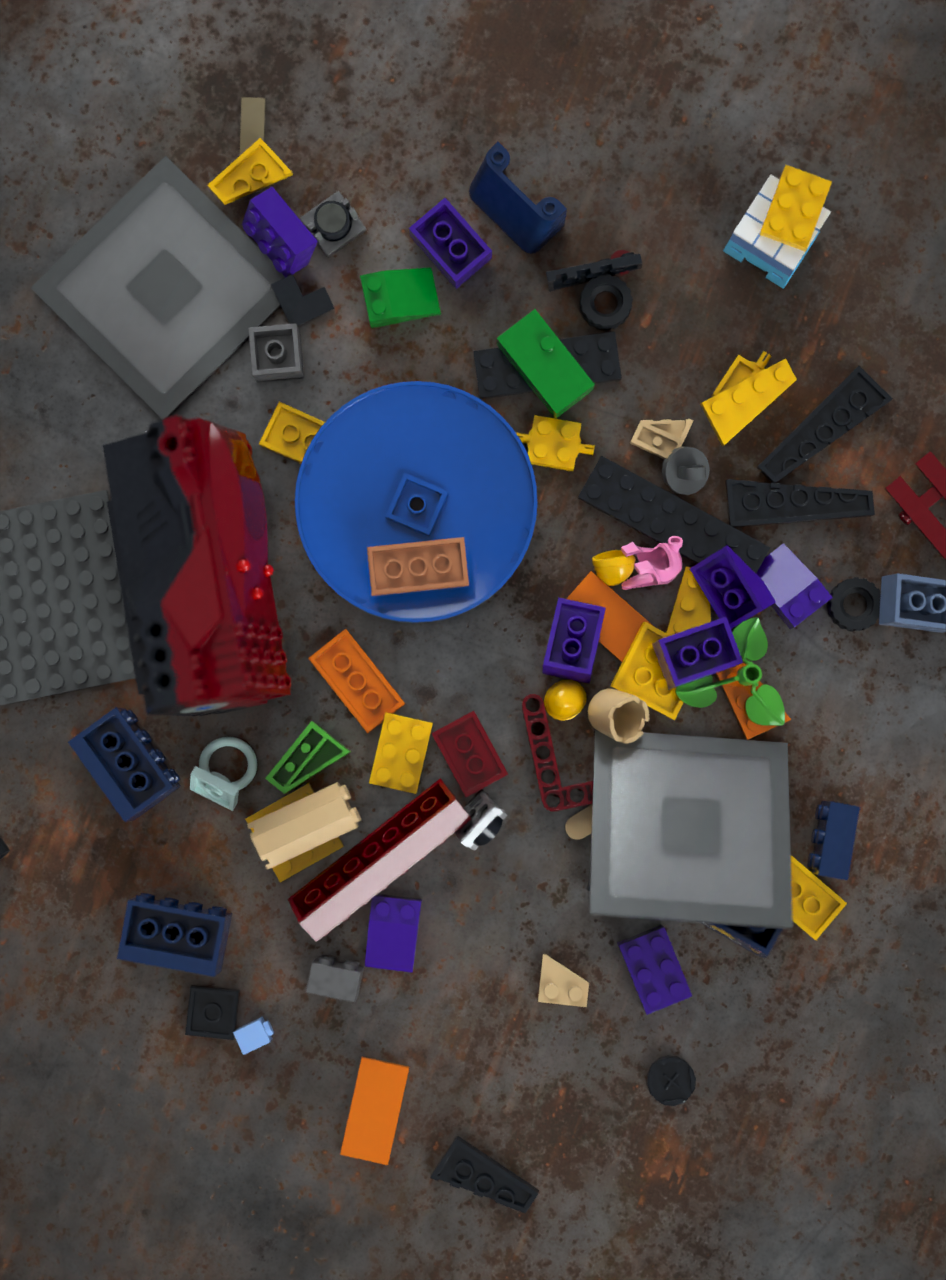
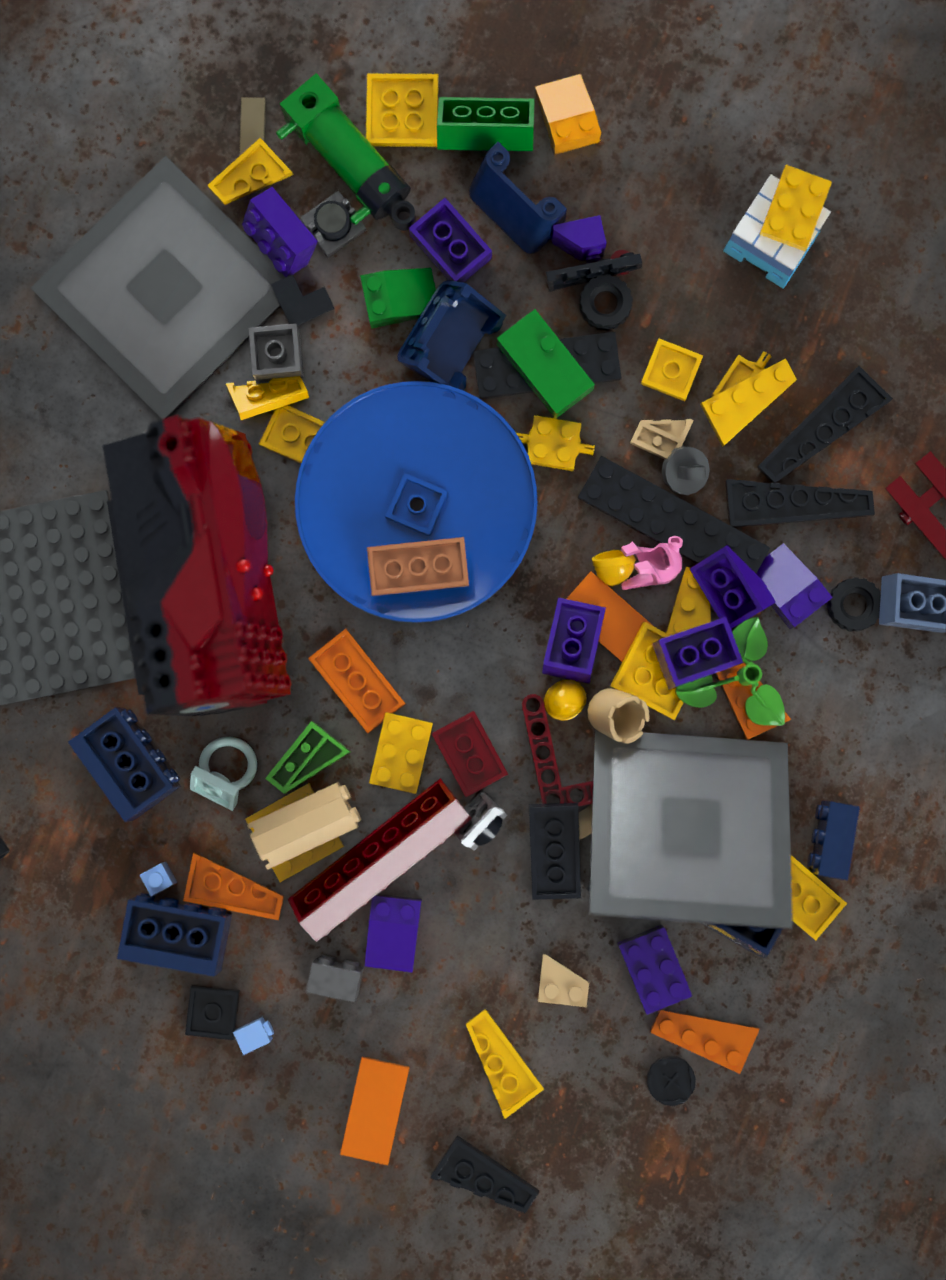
(158, 878): none -> light blue brick
(223, 888): none -> orange wing
(264, 397): none -> yellow wing
(318, 119): none -> green piece
(402, 109): none -> yellow plate
(449, 333): none -> dark blue windscreen
(483, 122): none -> green brick
(506, 1070): none -> yellow wing
(555, 851): none -> black plate
(568, 114): none -> light orange slope
(581, 238): none -> dark purple slope
(671, 369): none -> yellow plate
(712, 1039): none -> orange wing

